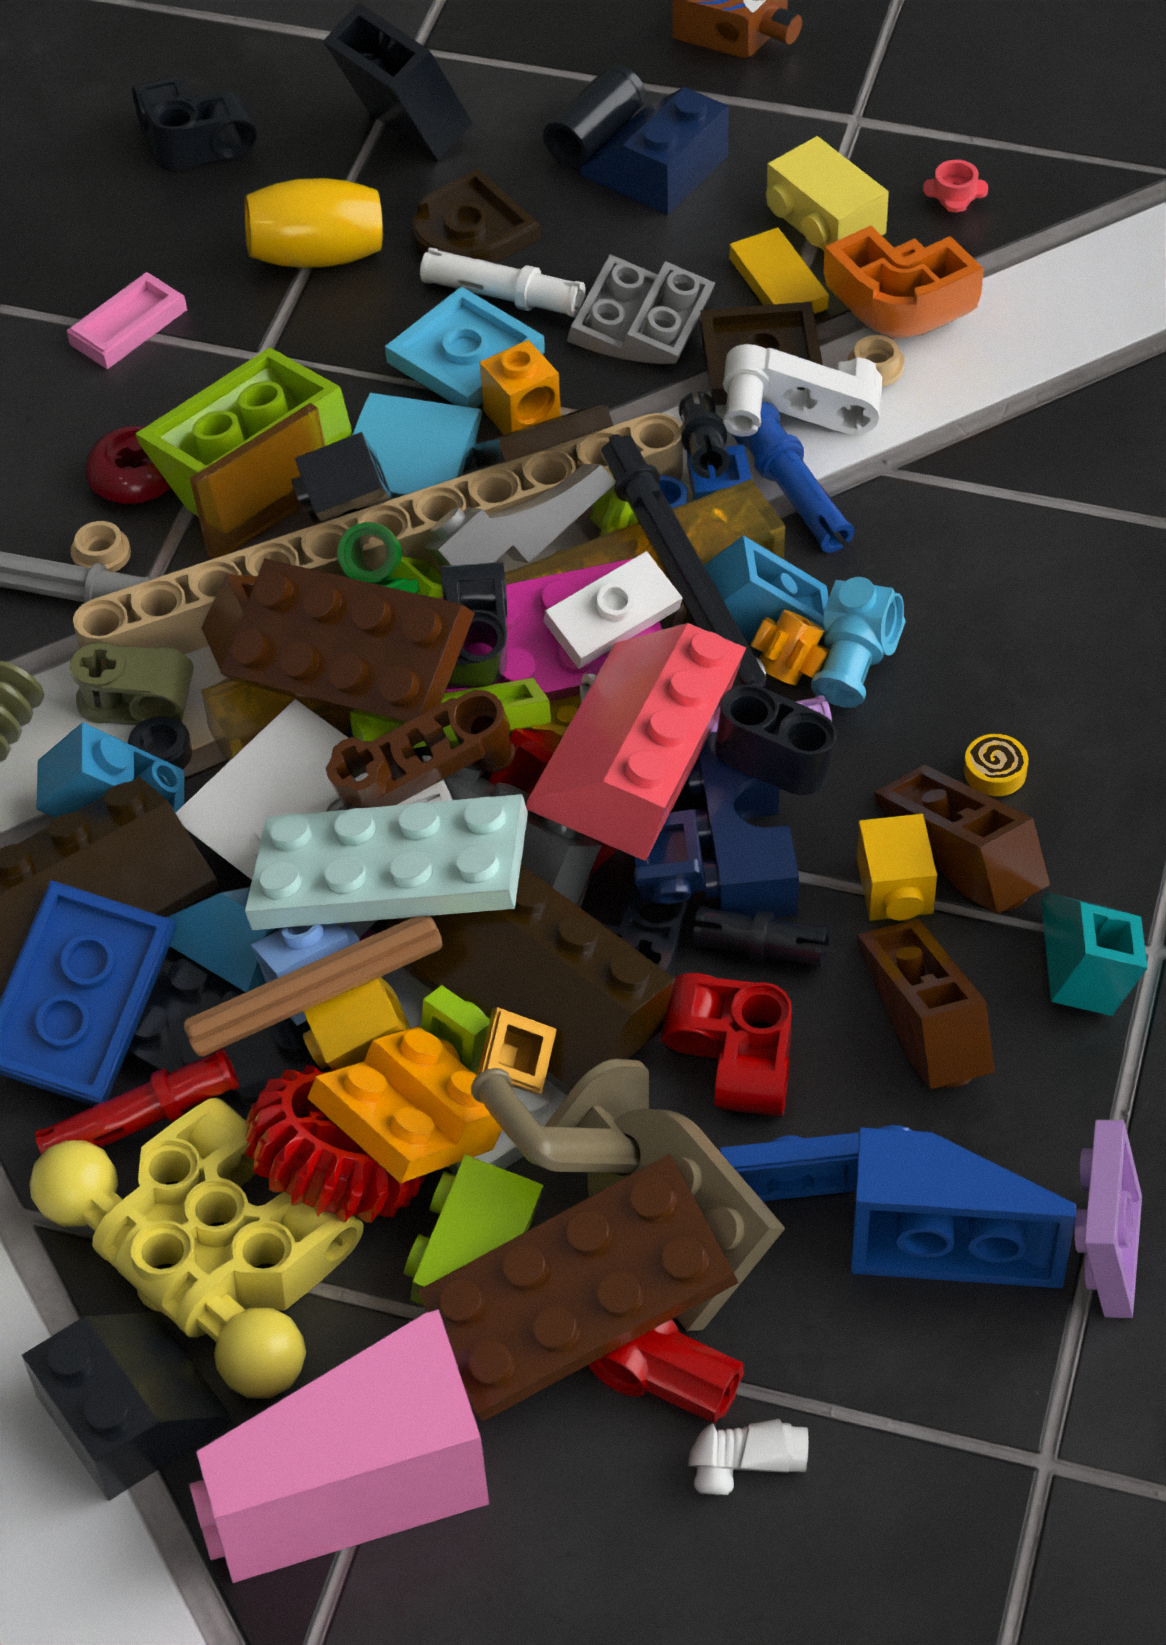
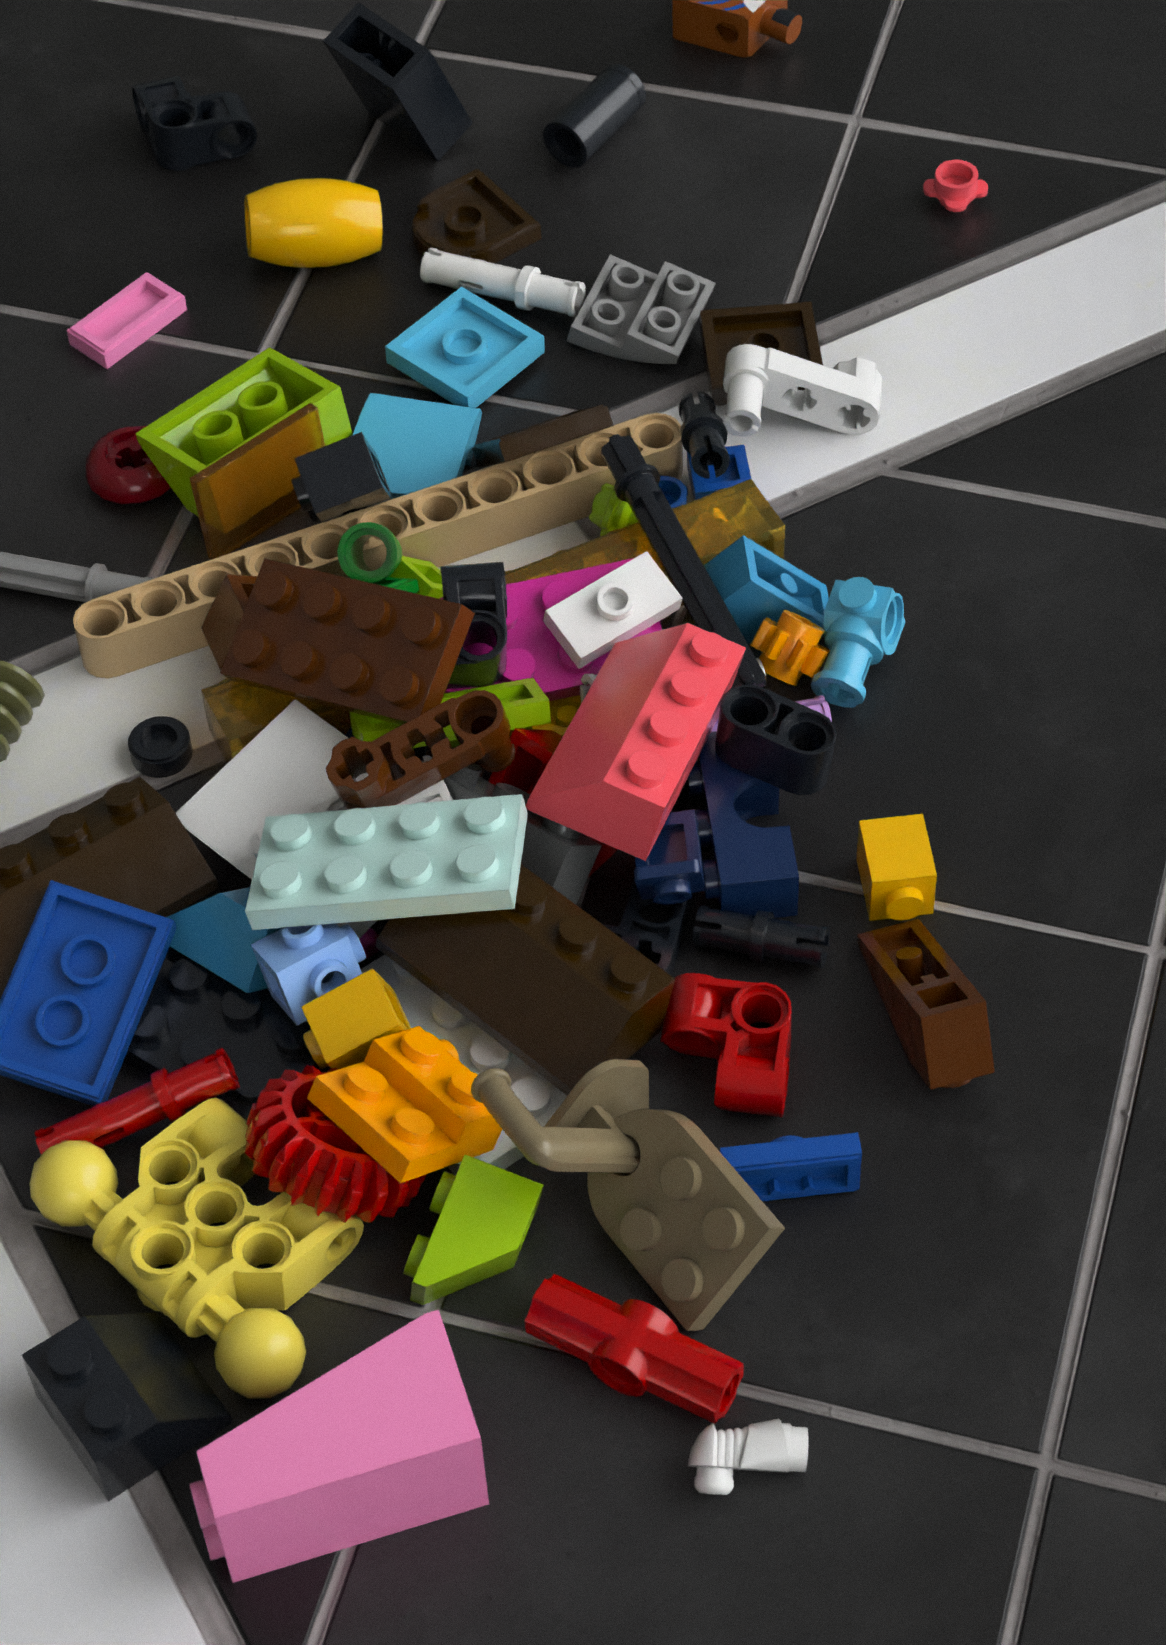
(93, 762): dark azure slope -> none
(102, 544): tan plate -> none
(135, 685): olive piece -> none
(312, 984): medium nougat axle -> none
(457, 1022): lime plate -> none
(519, 388): light orange brick -> none
(519, 1048): pearl gold slope -> none
(520, 530): light grey slope -> none
(578, 1287): reddish brown plate -> none
(664, 150): dark blue slope -> none
(777, 271): yellow tile -> none
(780, 460): blue pin -> none
(824, 194): light yellow brick -> none
(883, 353): tan plate -> none
(902, 287): orange brick -> none
(953, 1215): blue slope -> none
(974, 840): reddish brown slope -> none
(996, 765): tile -> none
(1091, 953): teal slope -> none
(1112, 1222): lavender plate -> none

